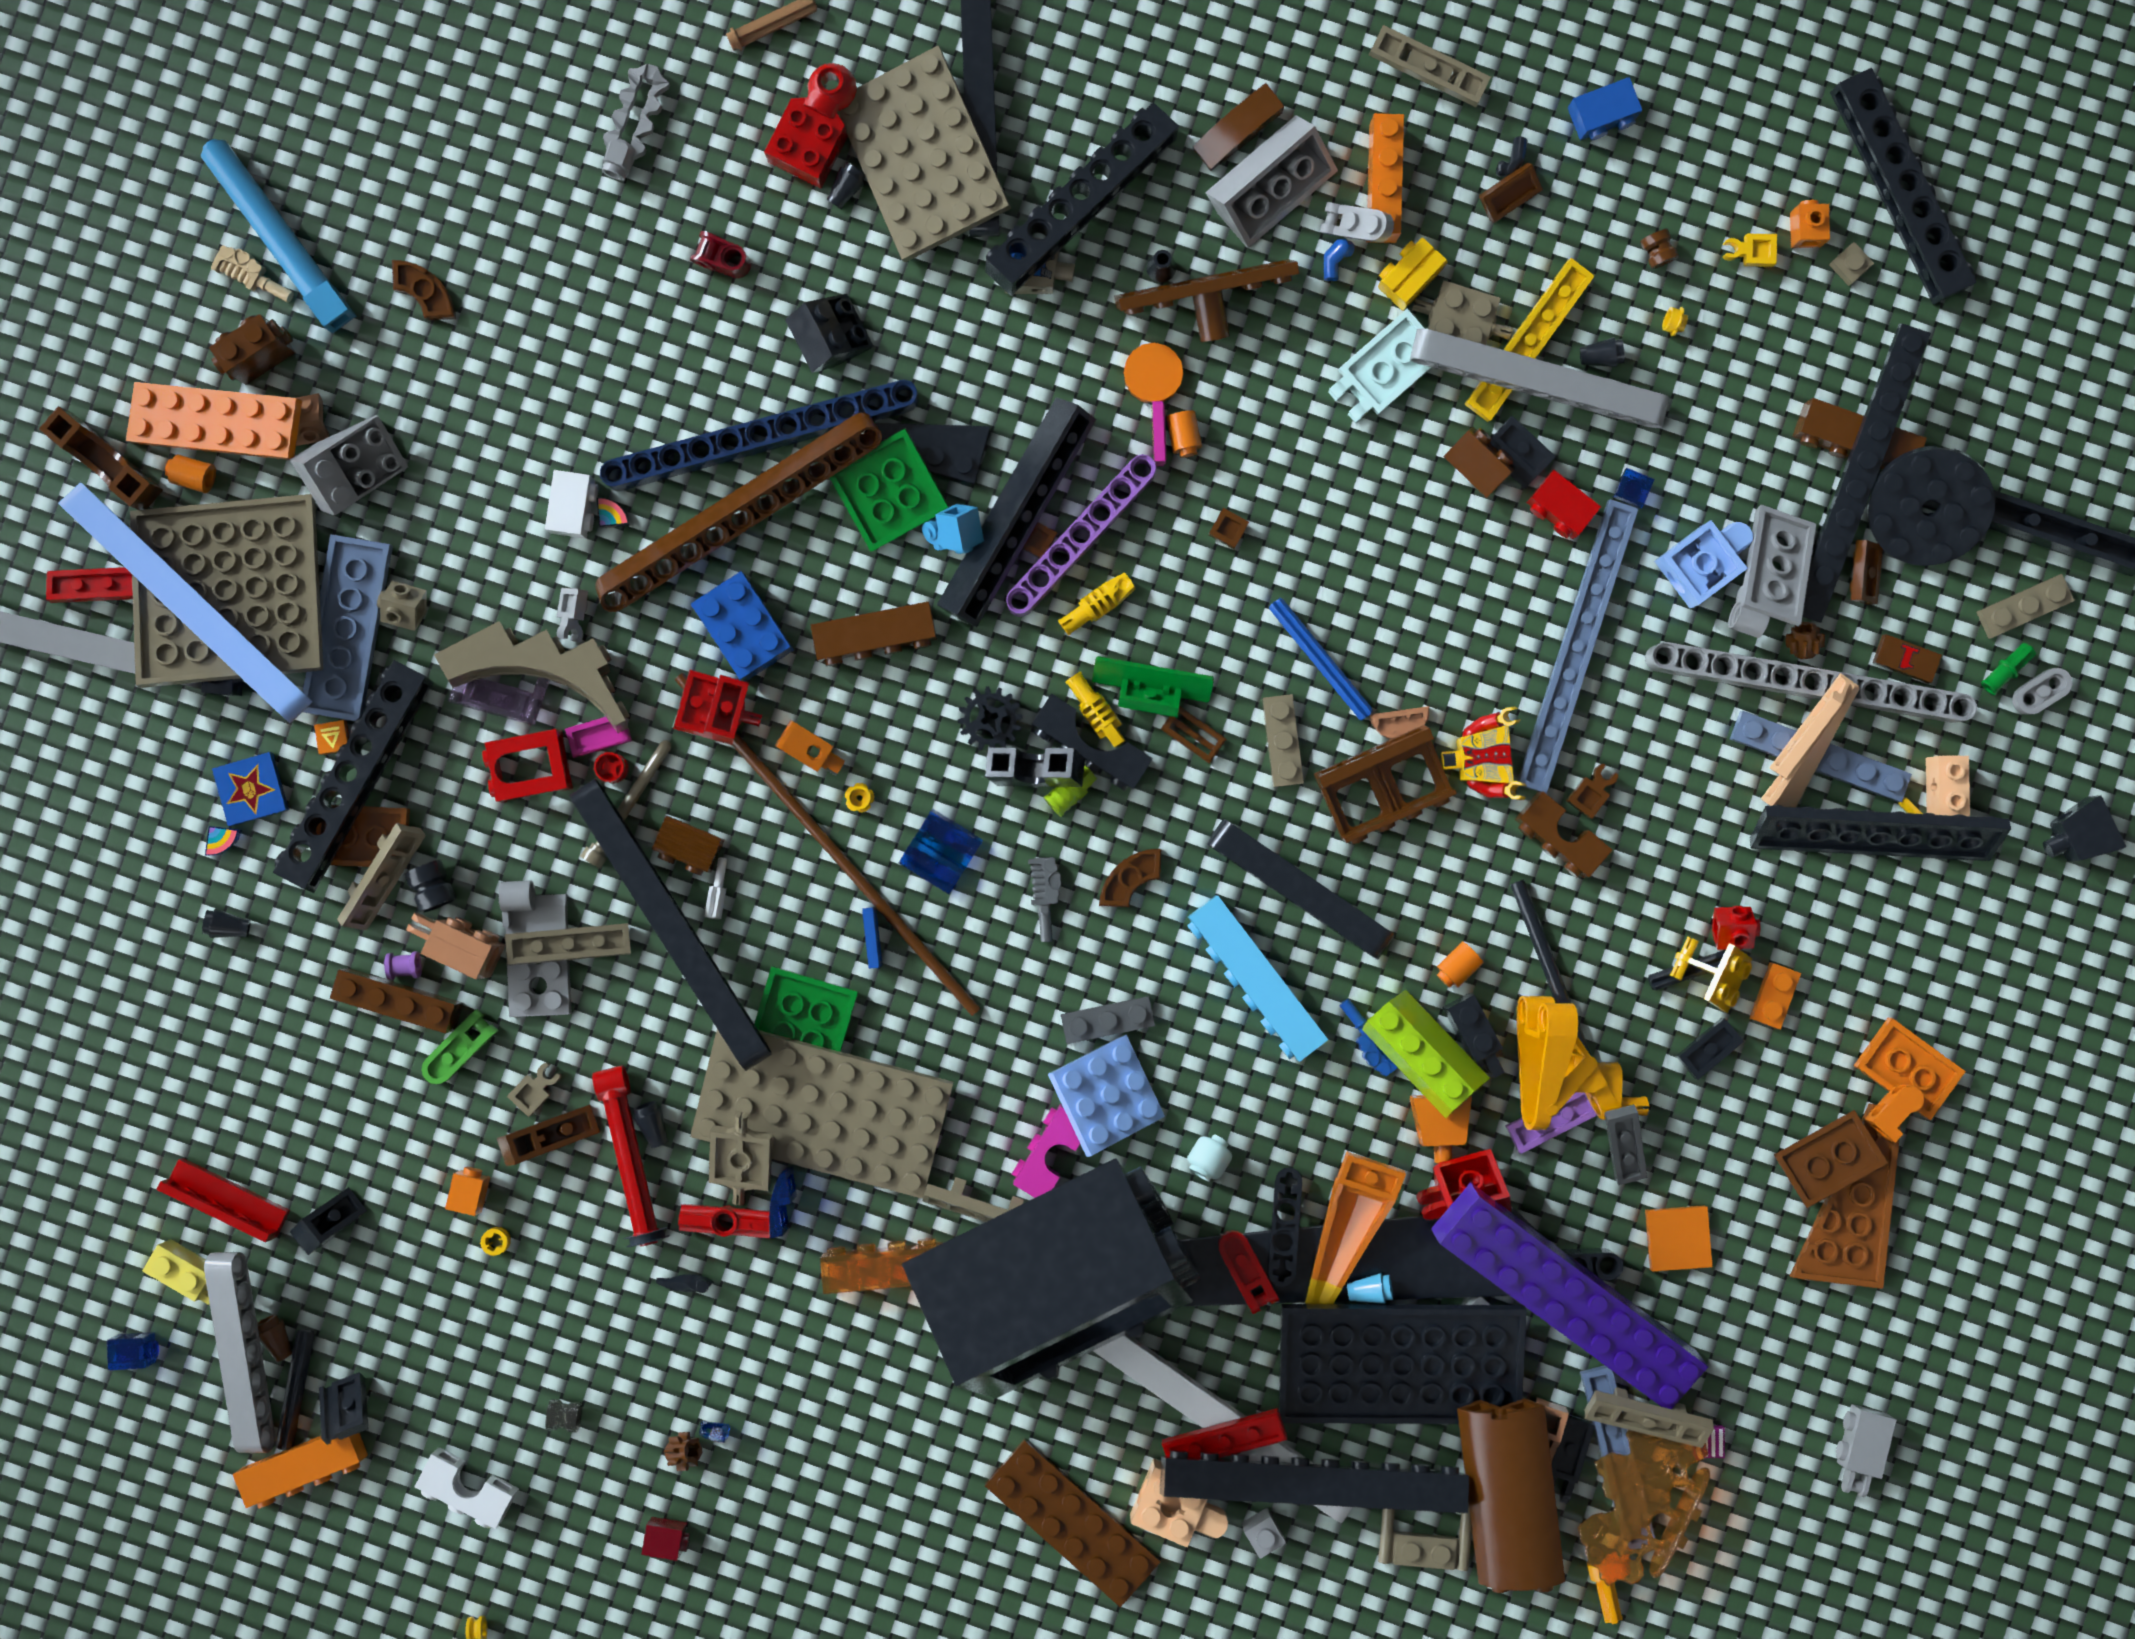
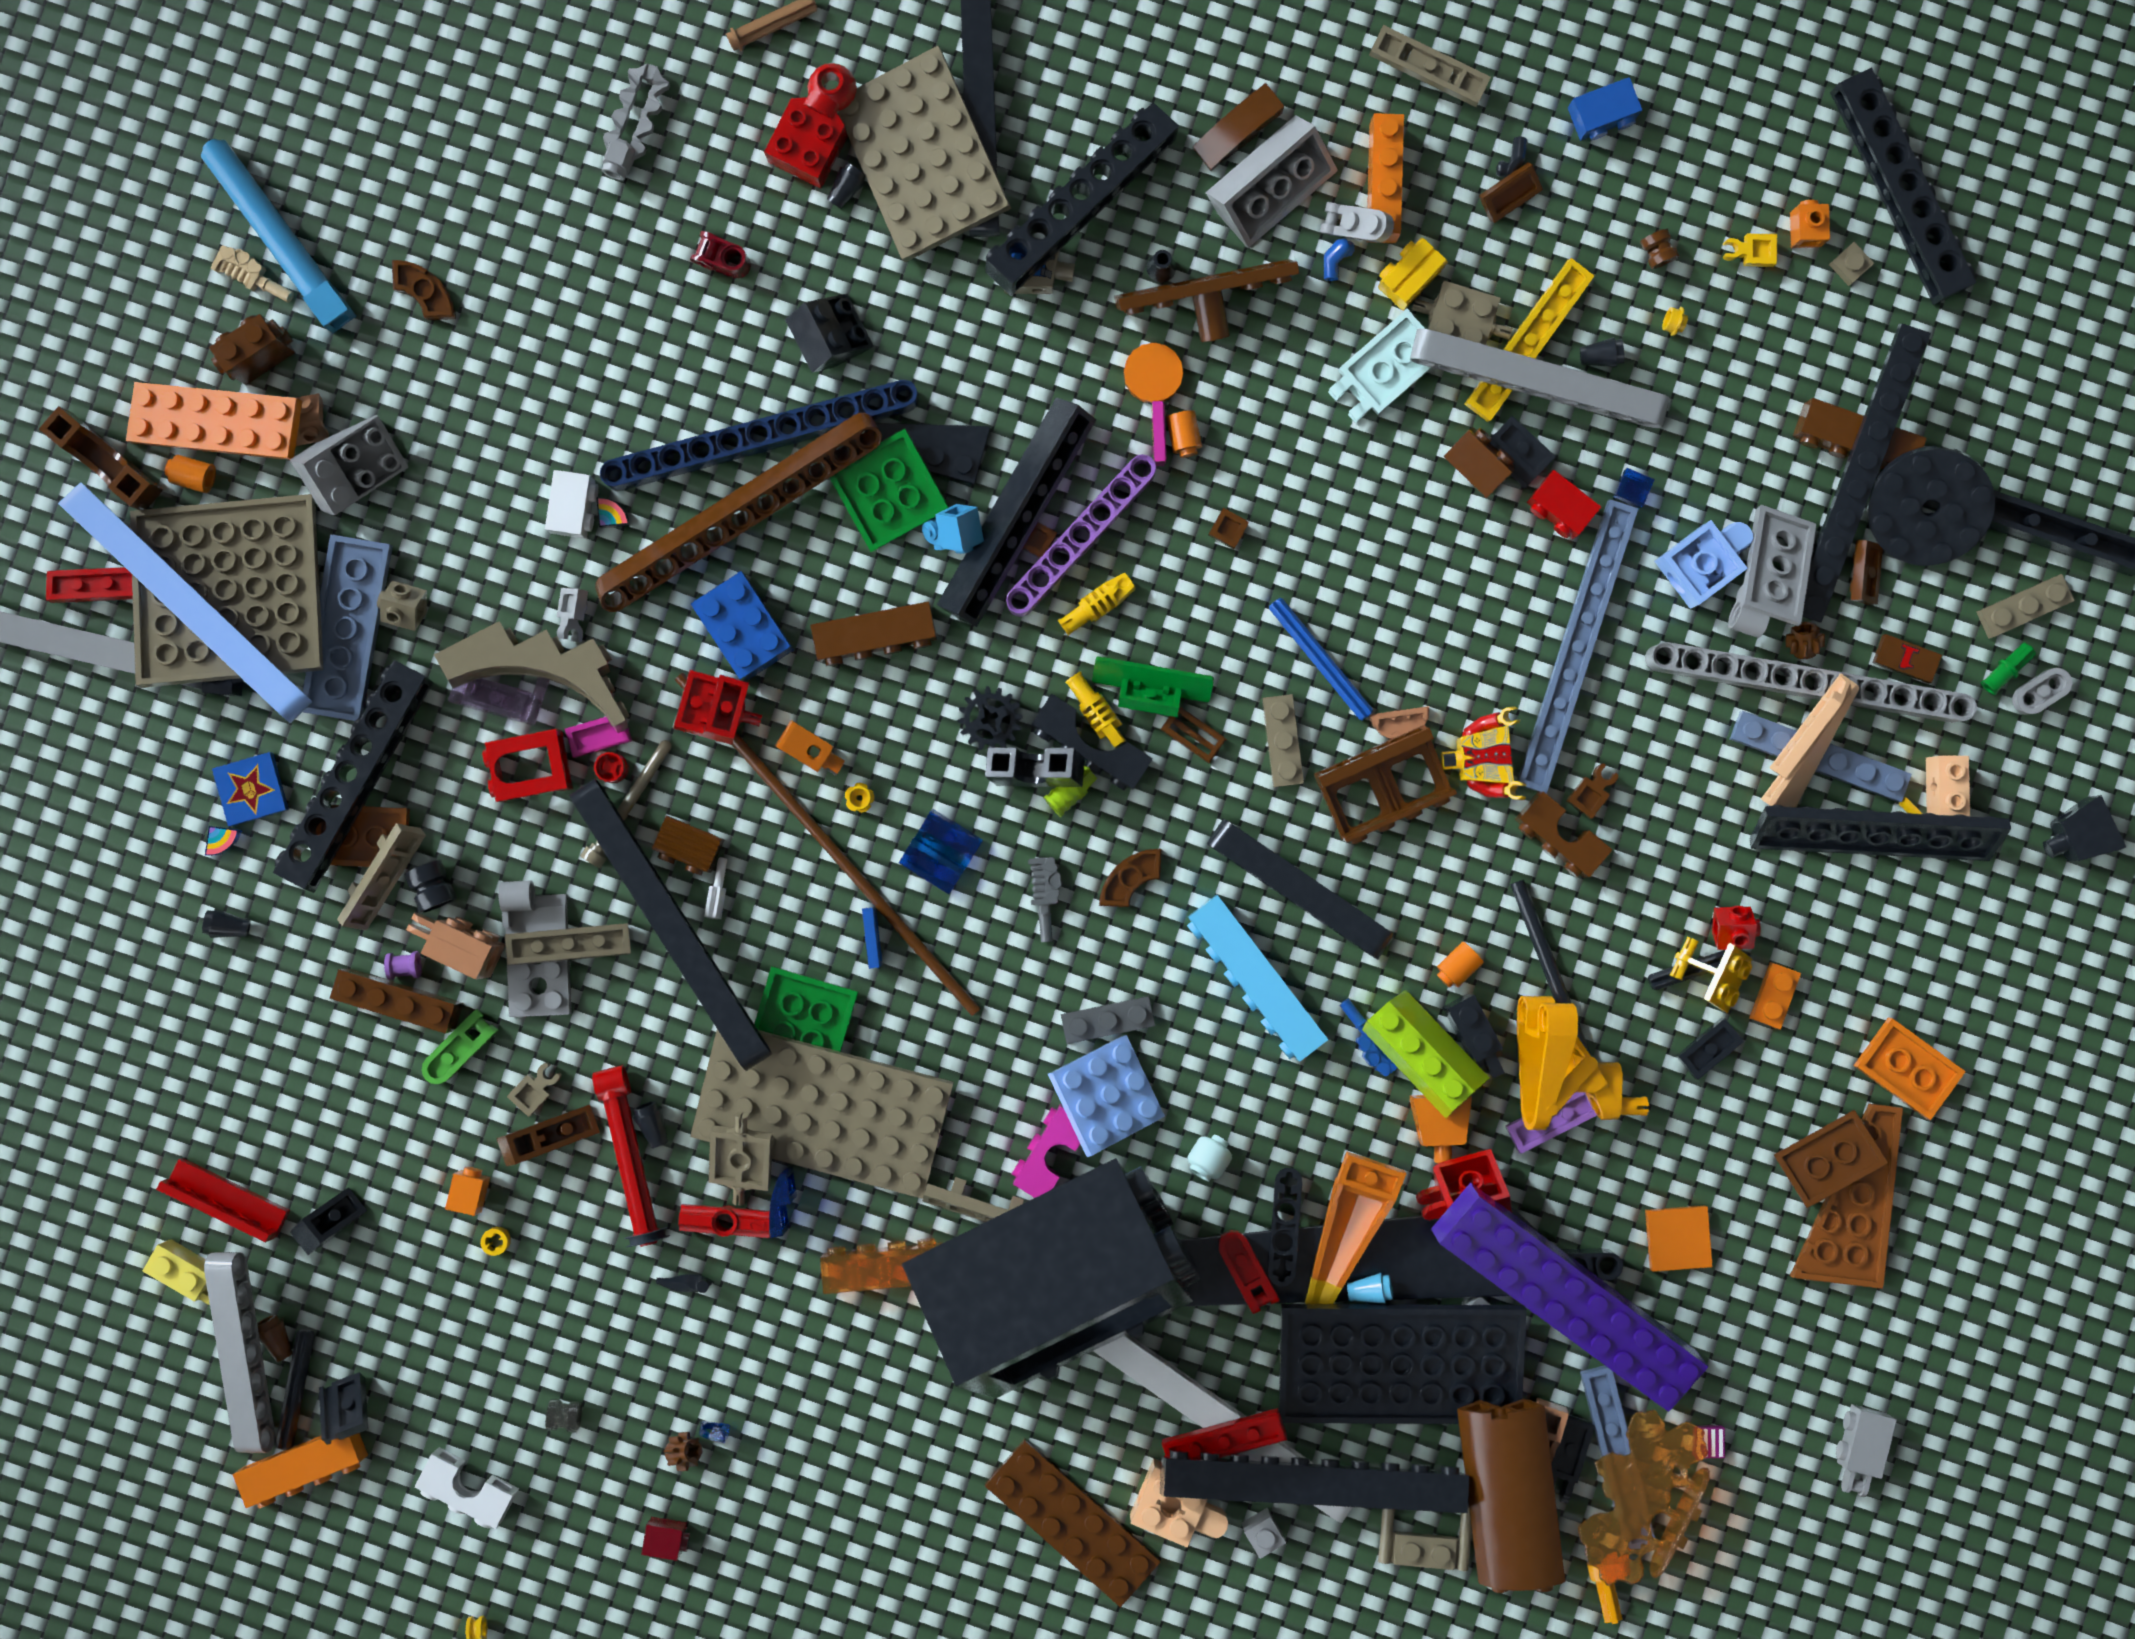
(132, 1351): clear blue brick -> none
(331, 736): orange tile -> none
(1626, 1144): dark grey plate -> none
(1649, 1419): dark tan hinge -> none
(1894, 1109): orange leg -> none

